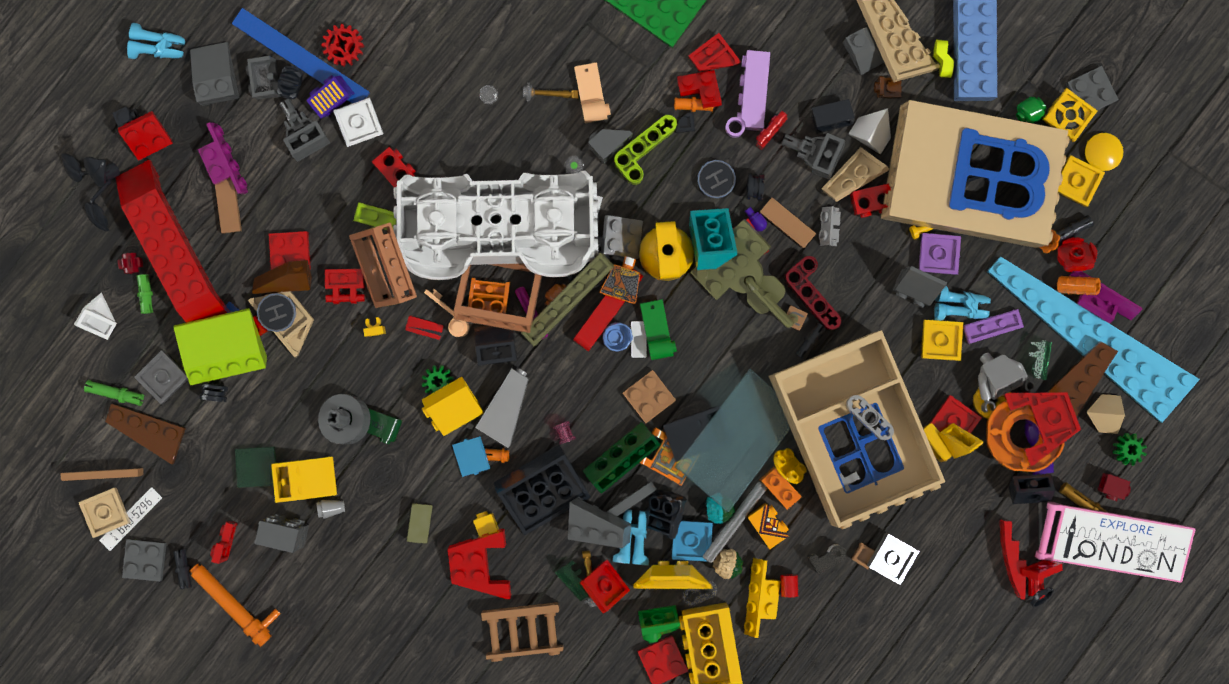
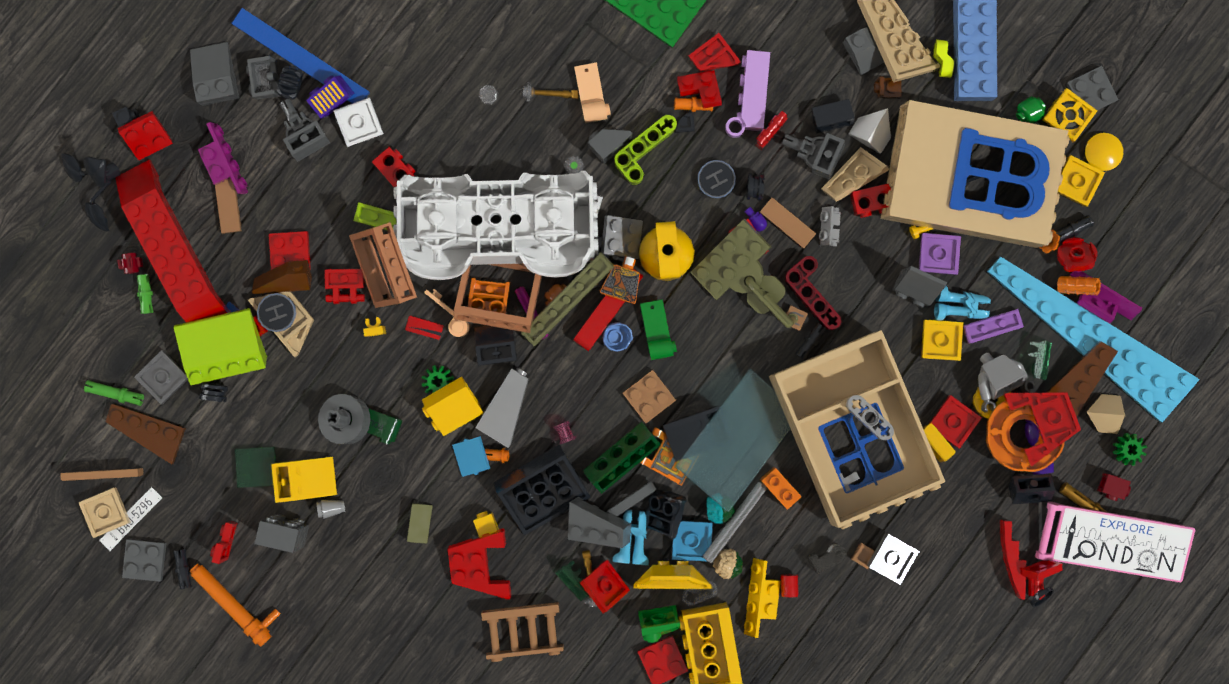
(97, 318): white slope -> none
(161, 50): medium azure piece -> none
(350, 42): red gear -> none
(638, 344): white sticker -> none
(712, 238): teal slope -> none
(767, 525): brick -> none
(789, 466): yellow dish -> none
(959, 441): yellow slope -> none

